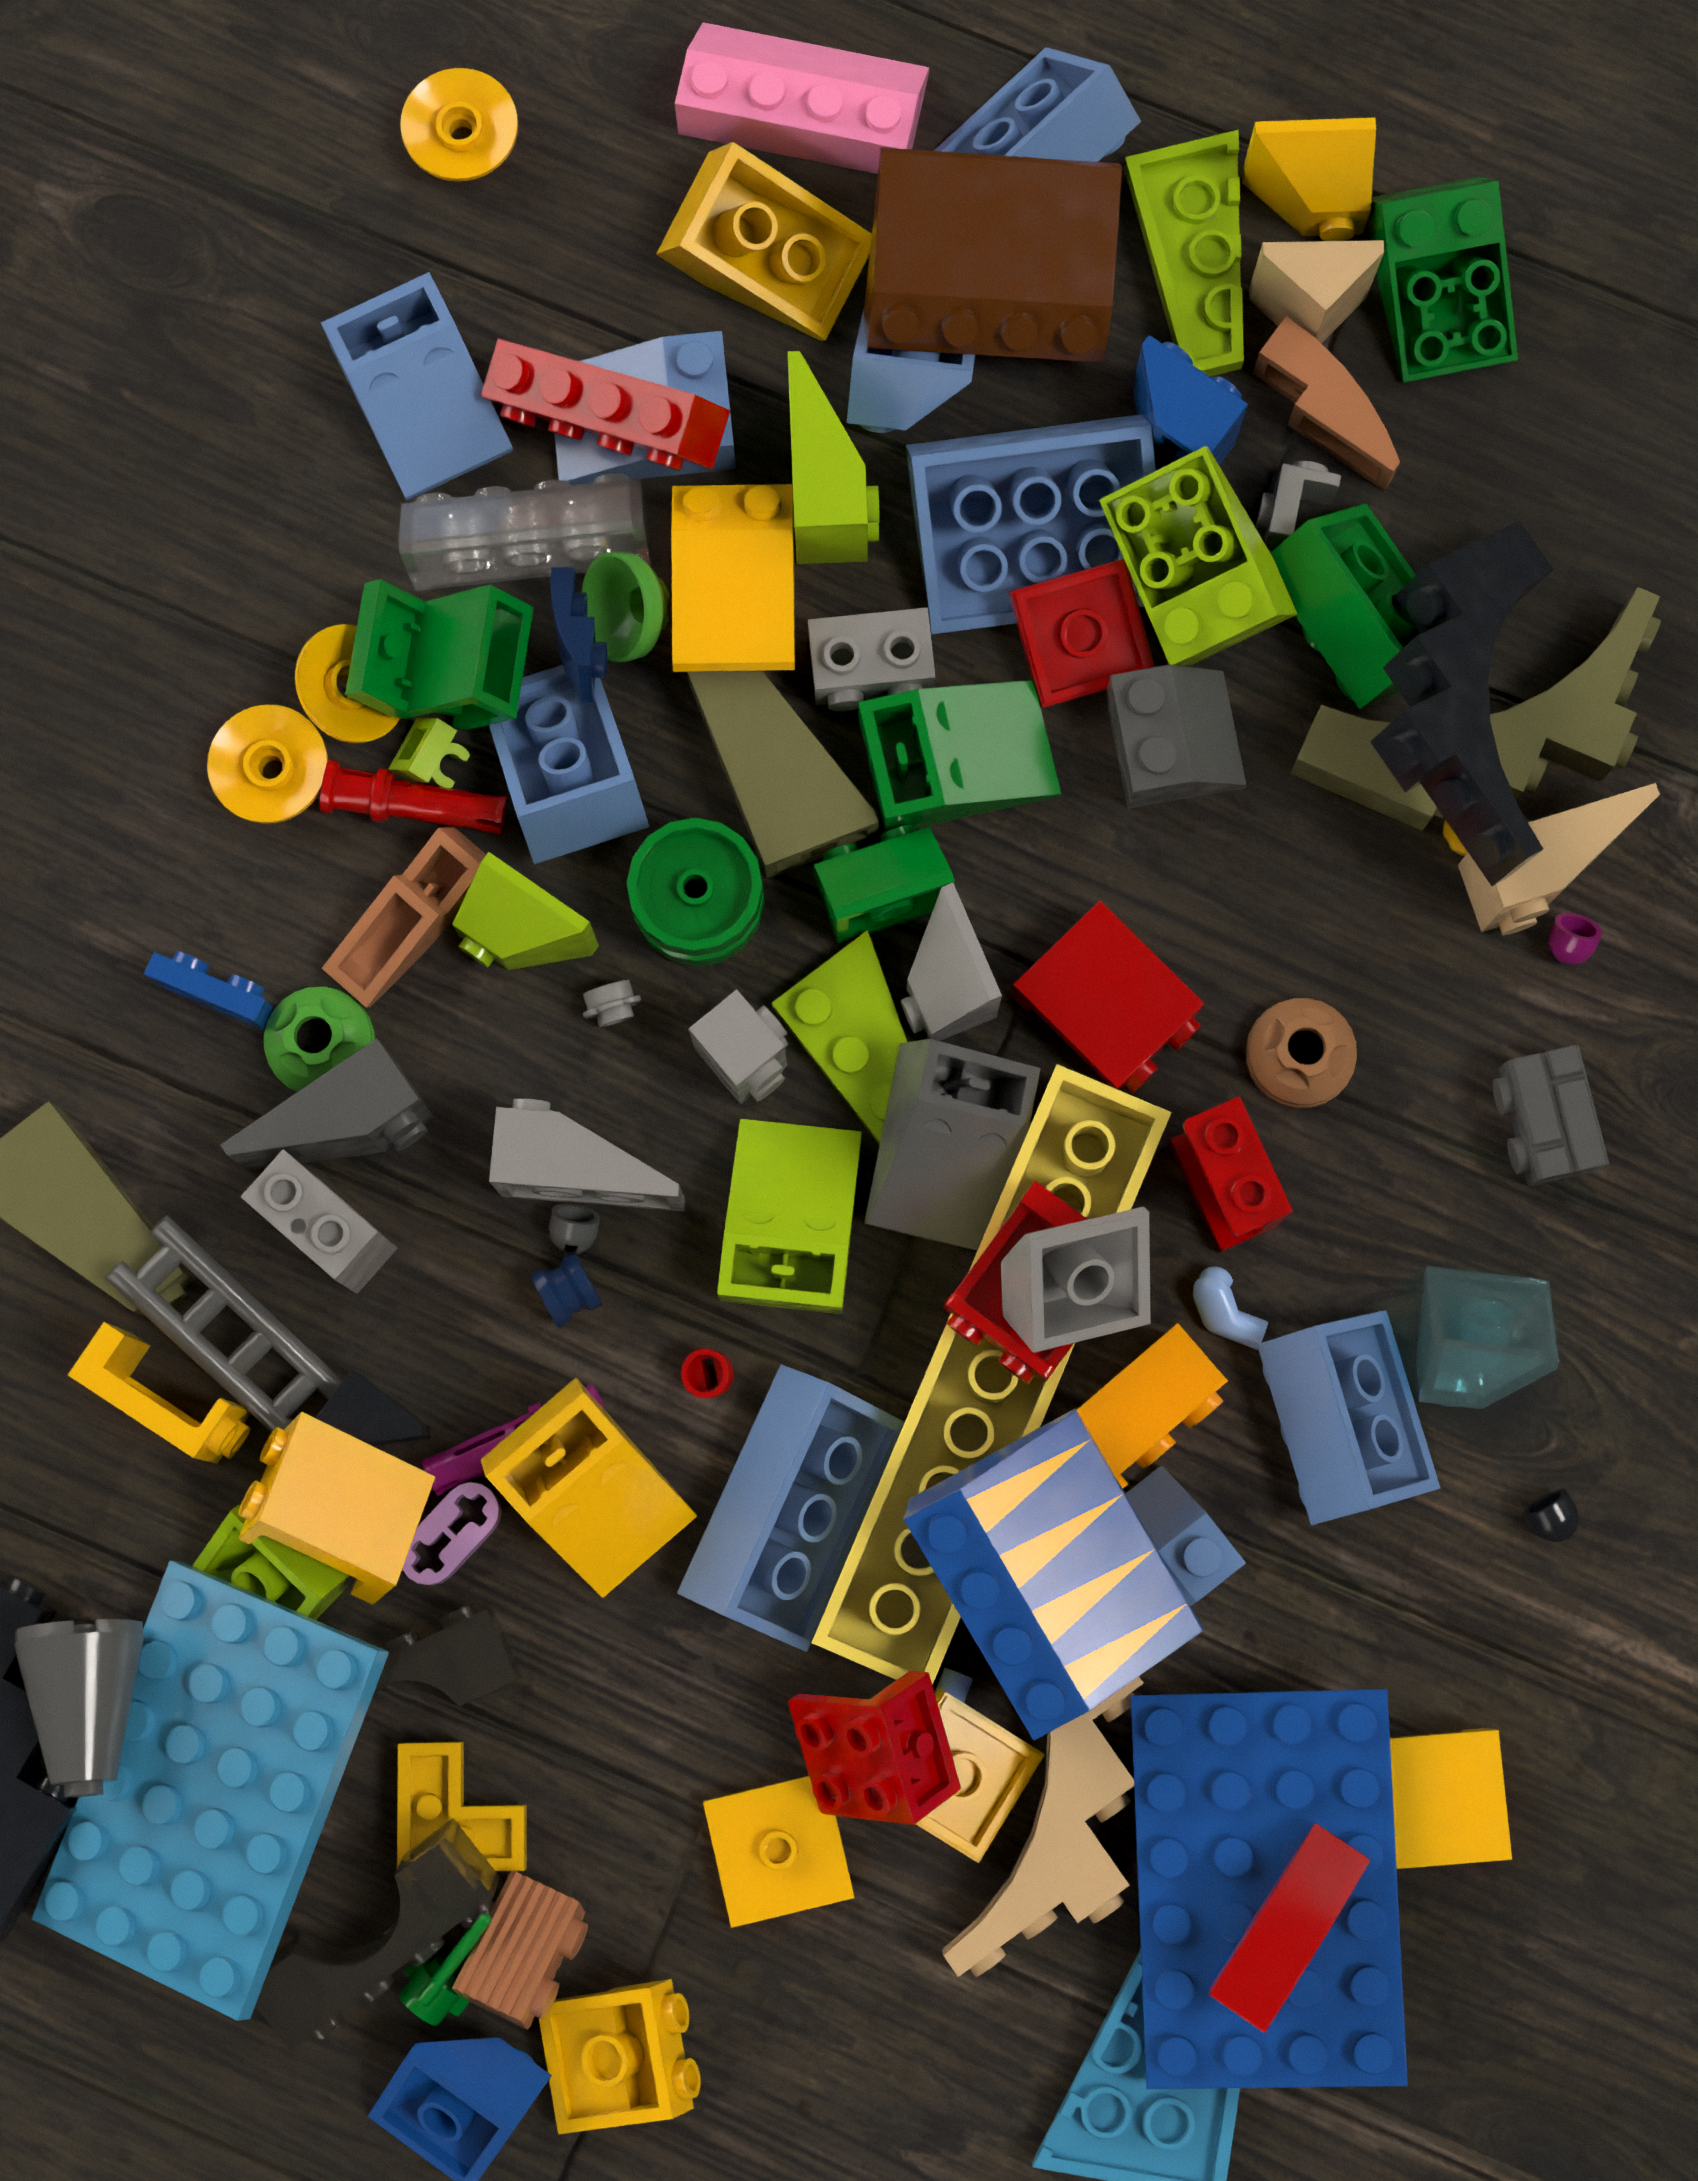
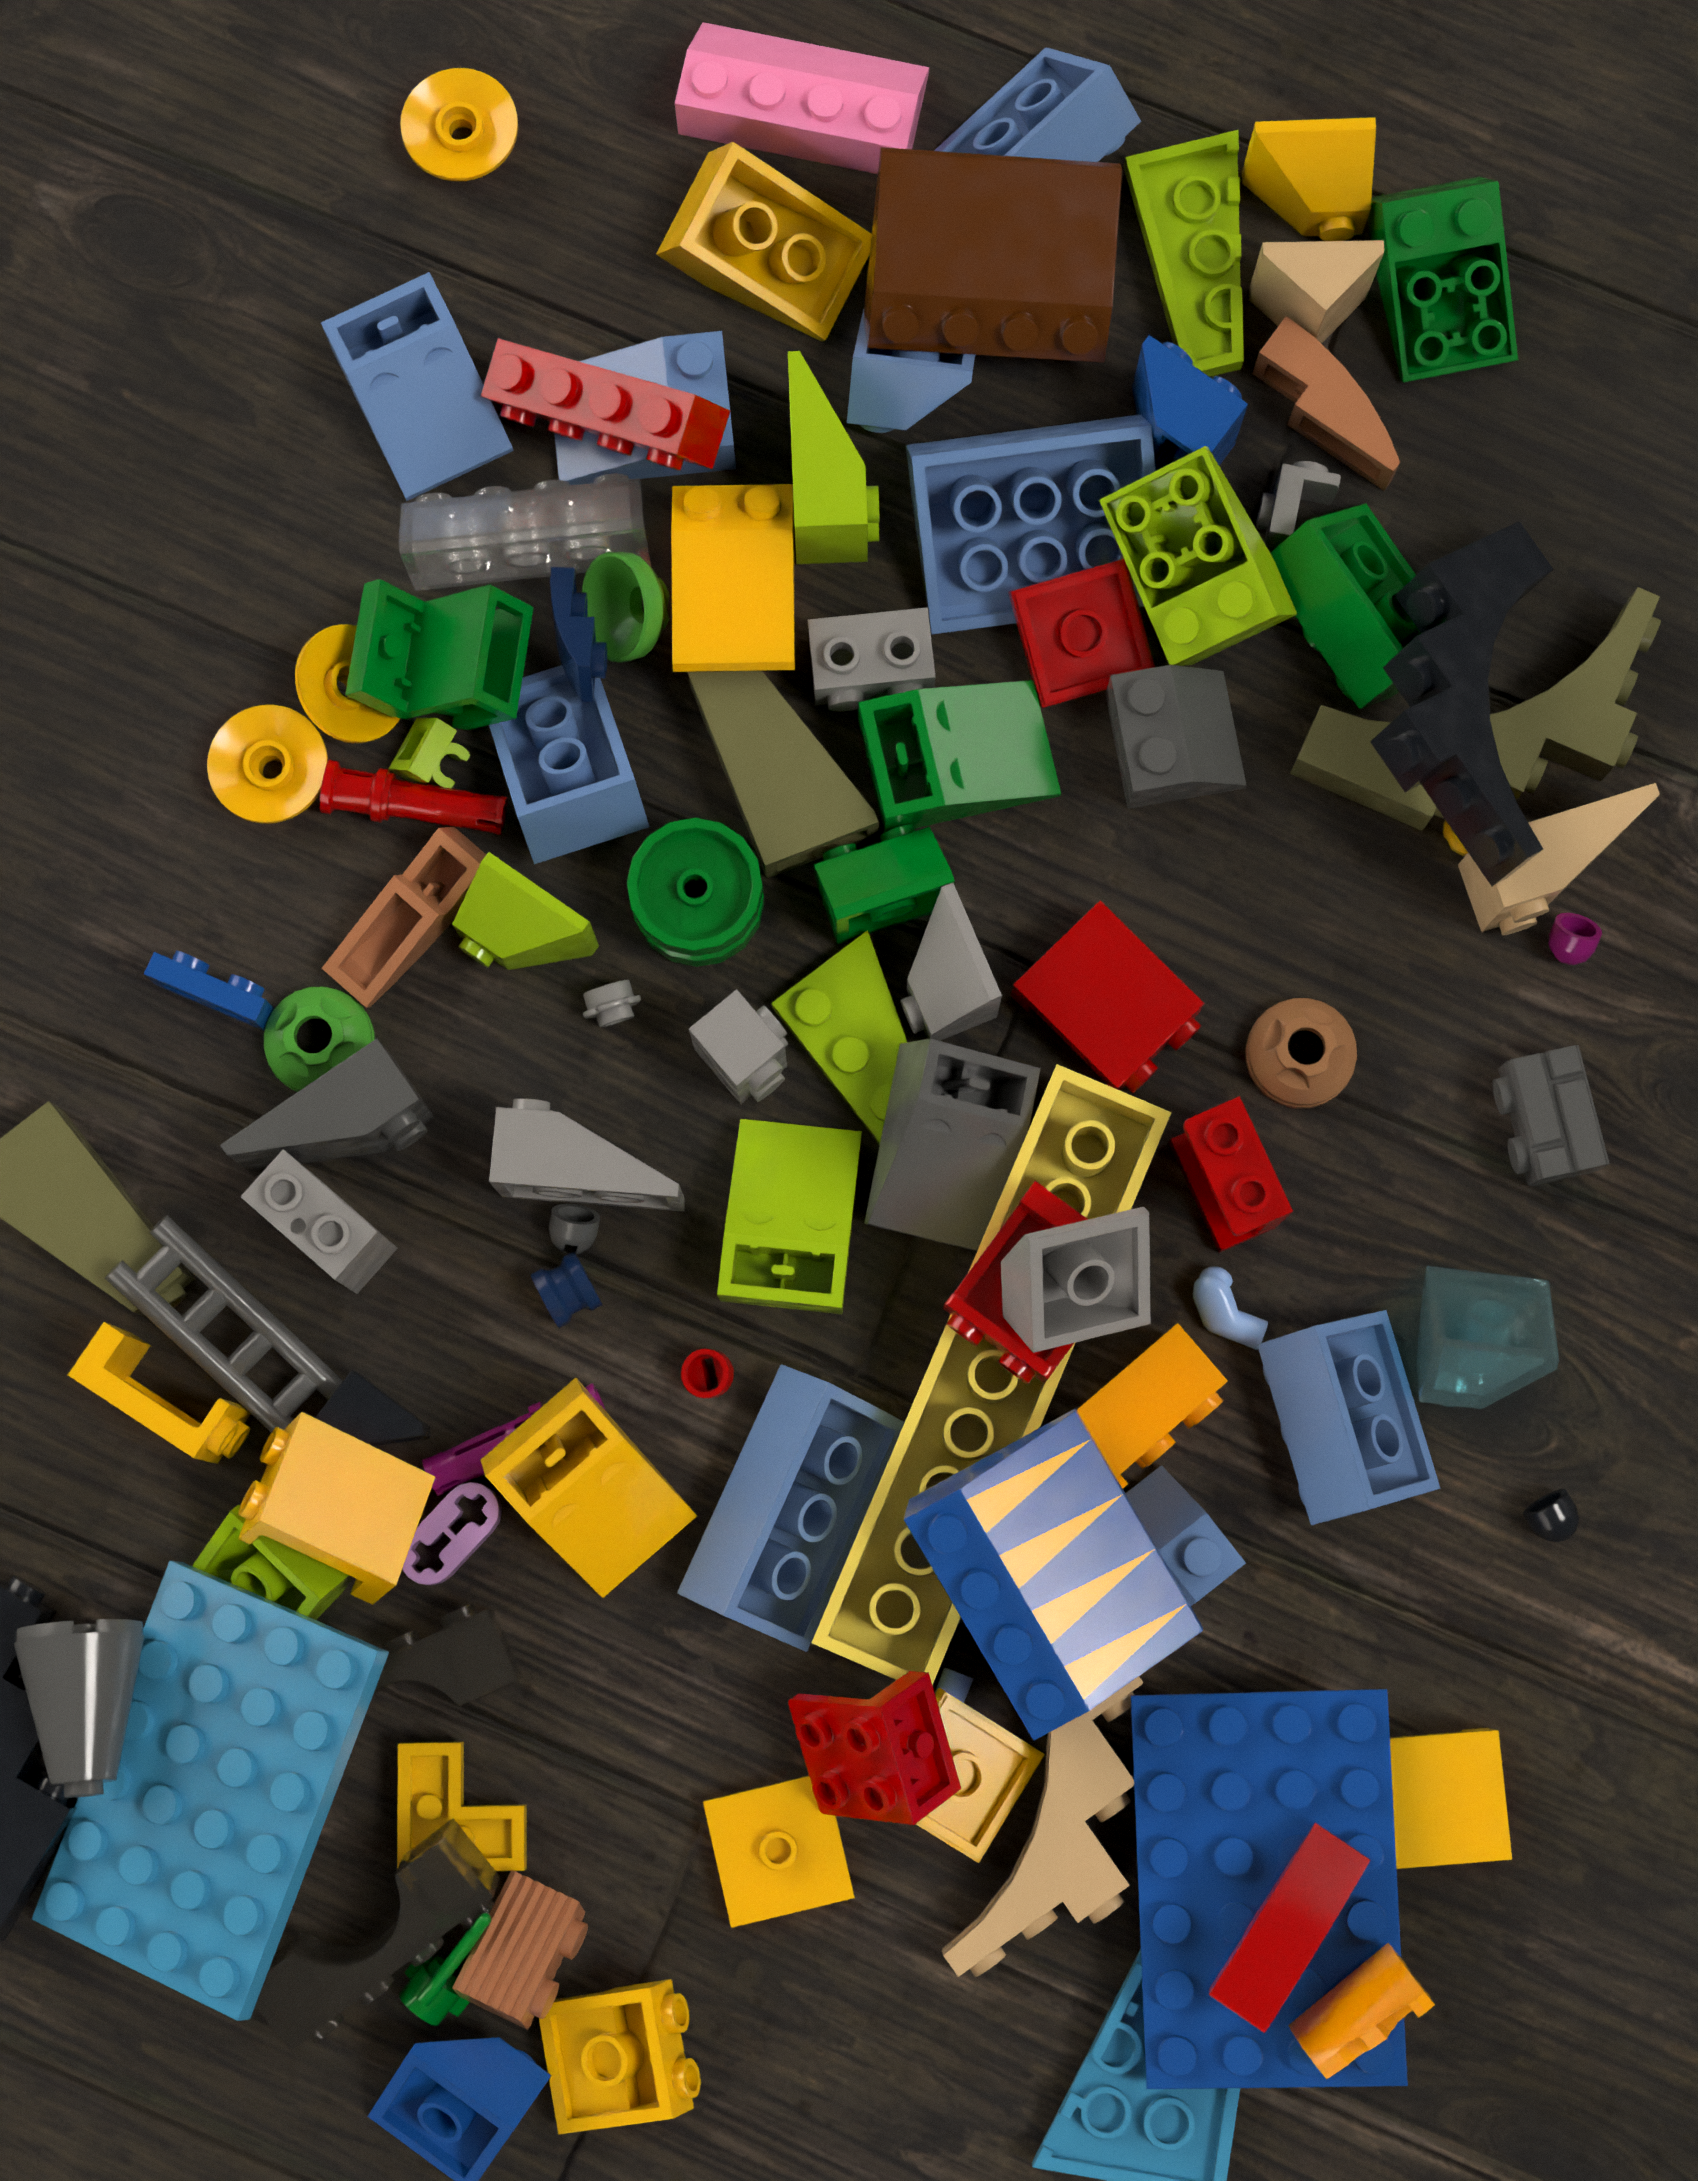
(1360, 2011): none -> light orange slope

